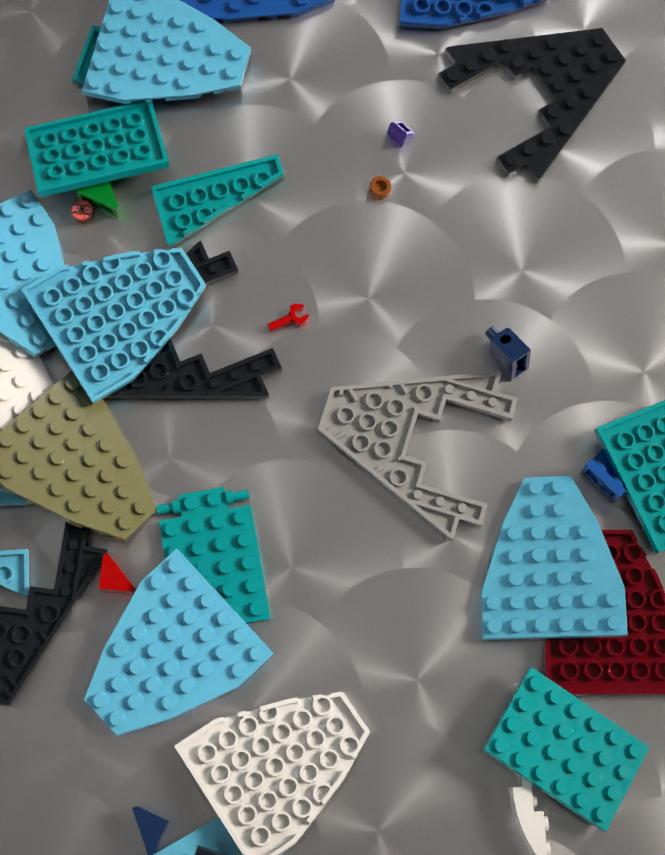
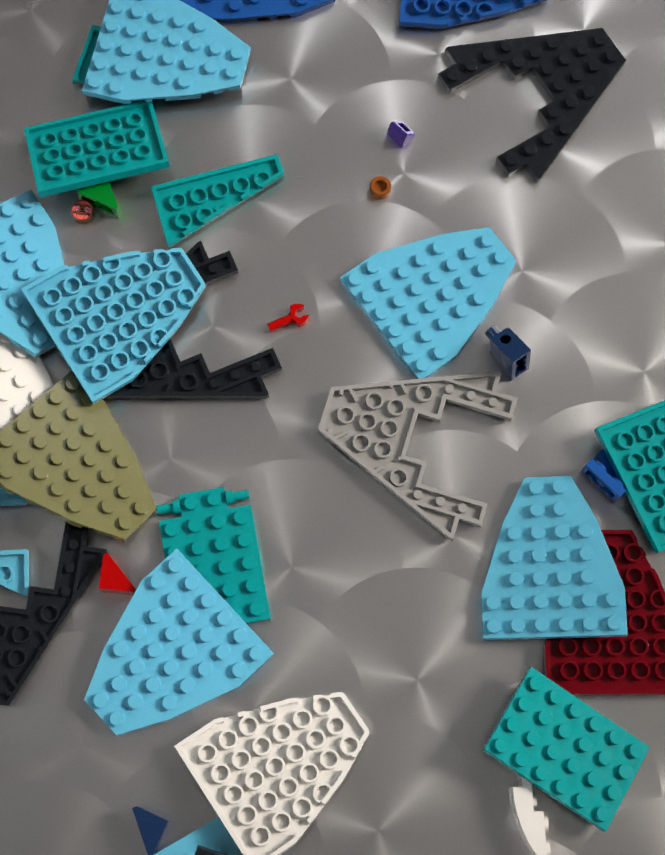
(431, 293): none -> medium azure wing

